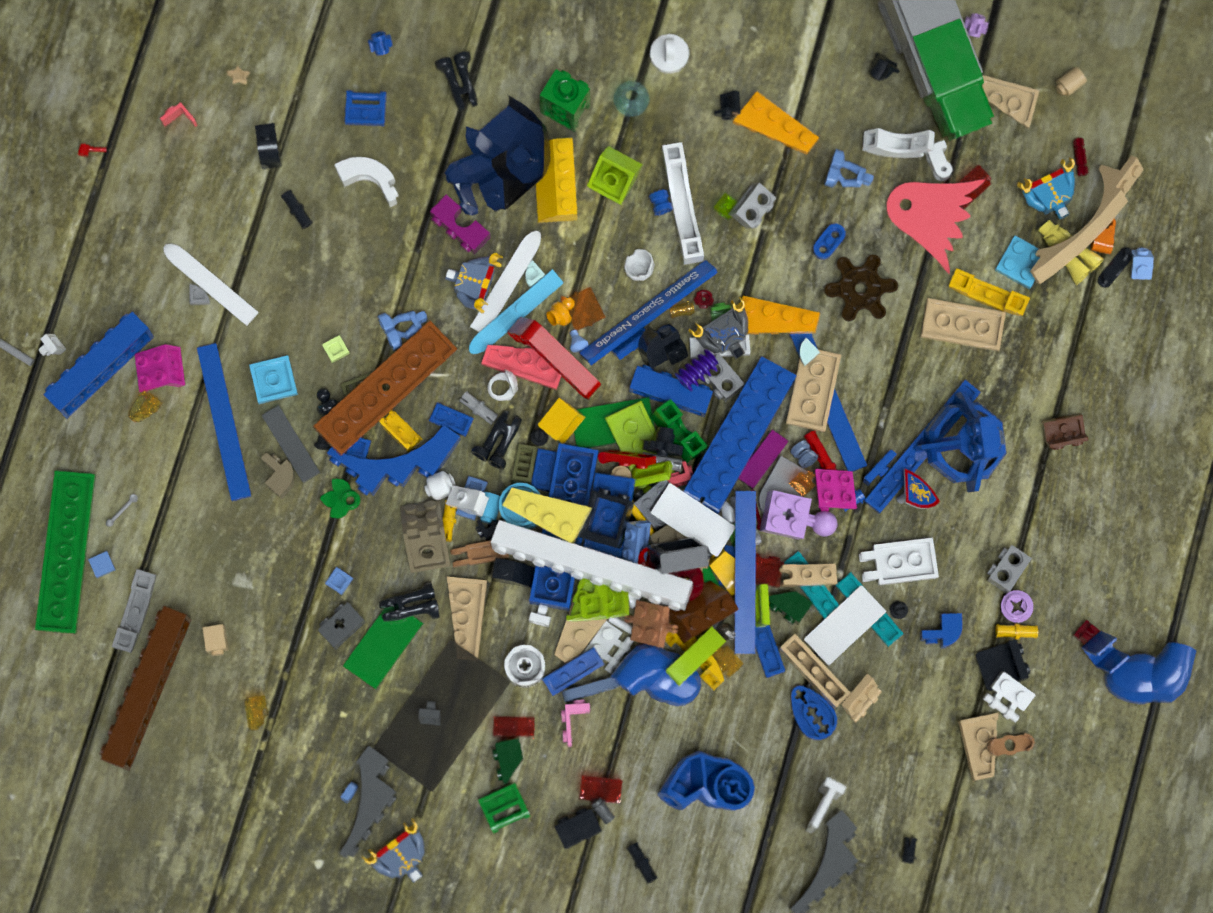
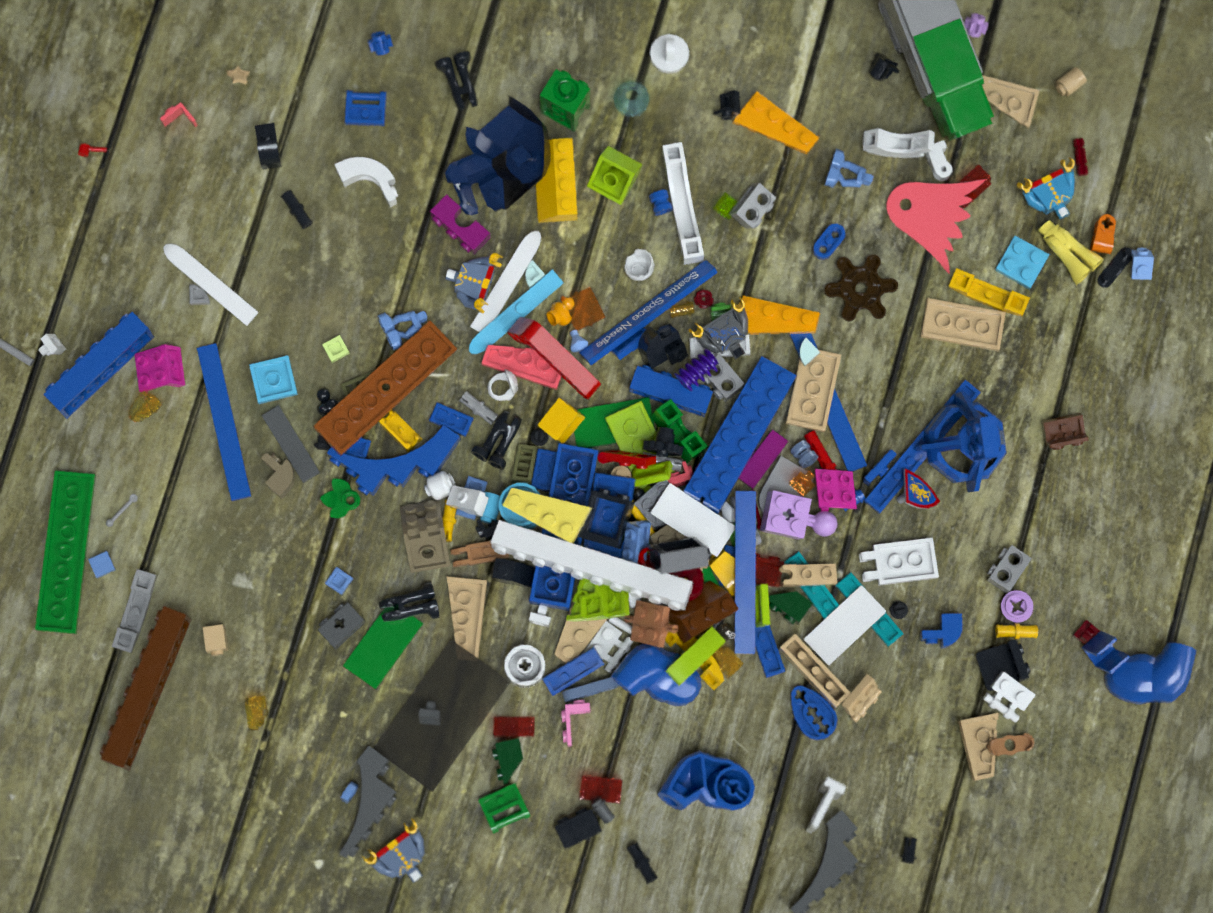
(1116, 186): tan slope -> none

